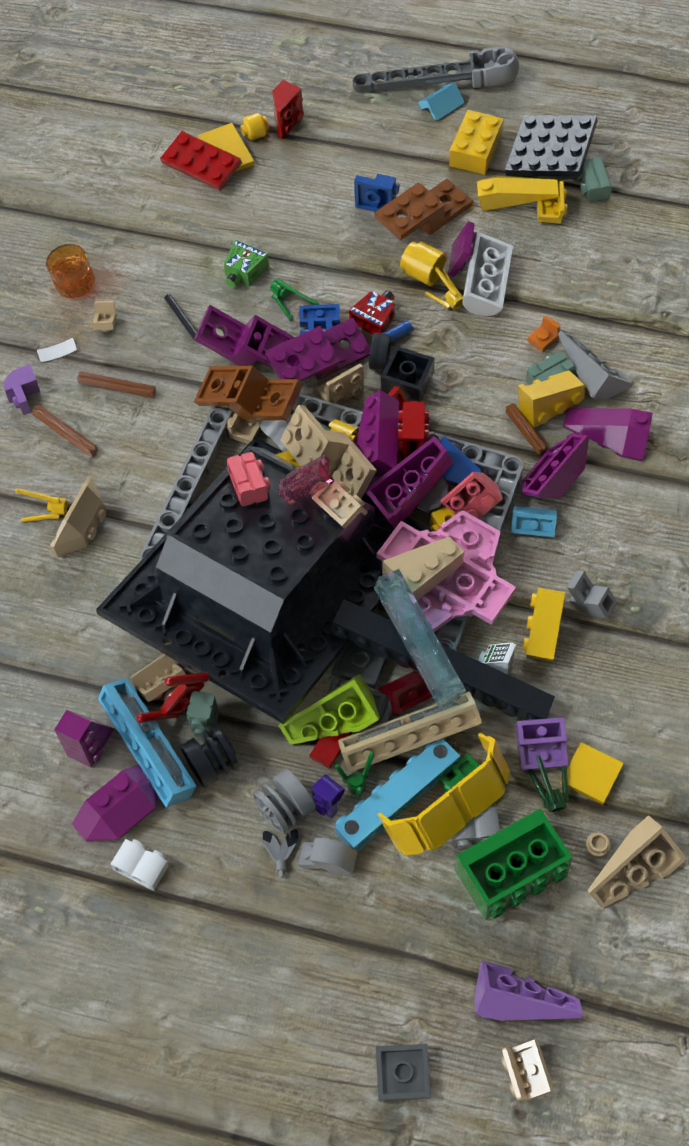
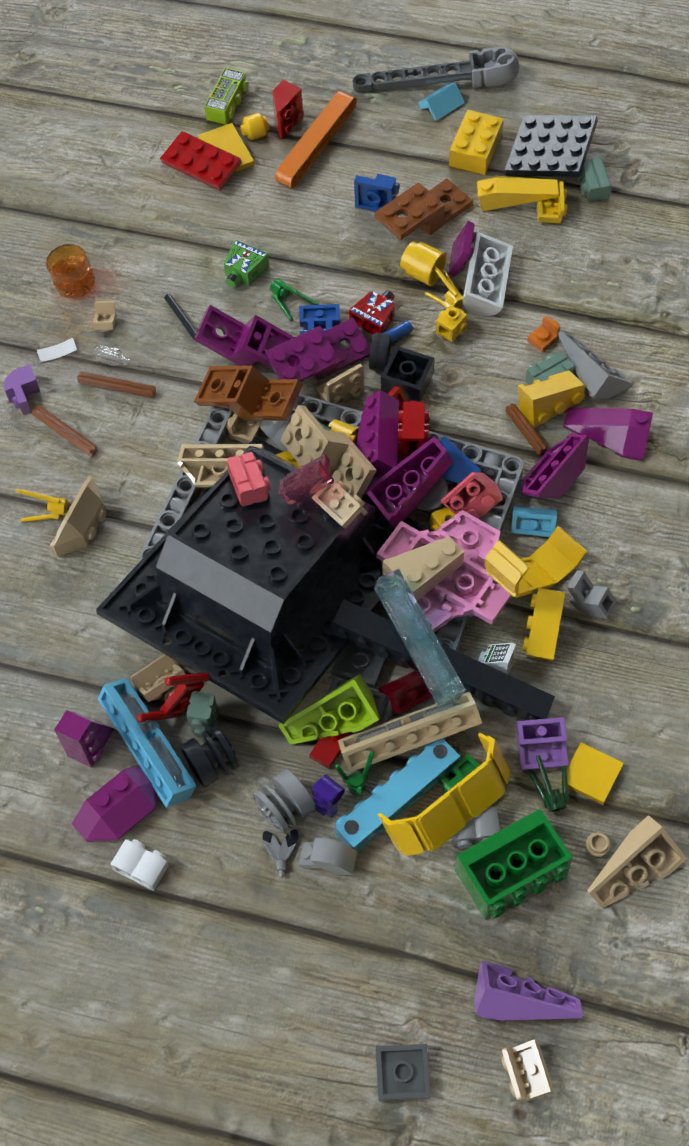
(109, 355): none -> clear plant
(208, 462): none -> tan wedge
(226, 96): none -> brick
(315, 139): none -> orange beam
(451, 323): none -> yellow brick
(540, 570): none -> yellow windscreen

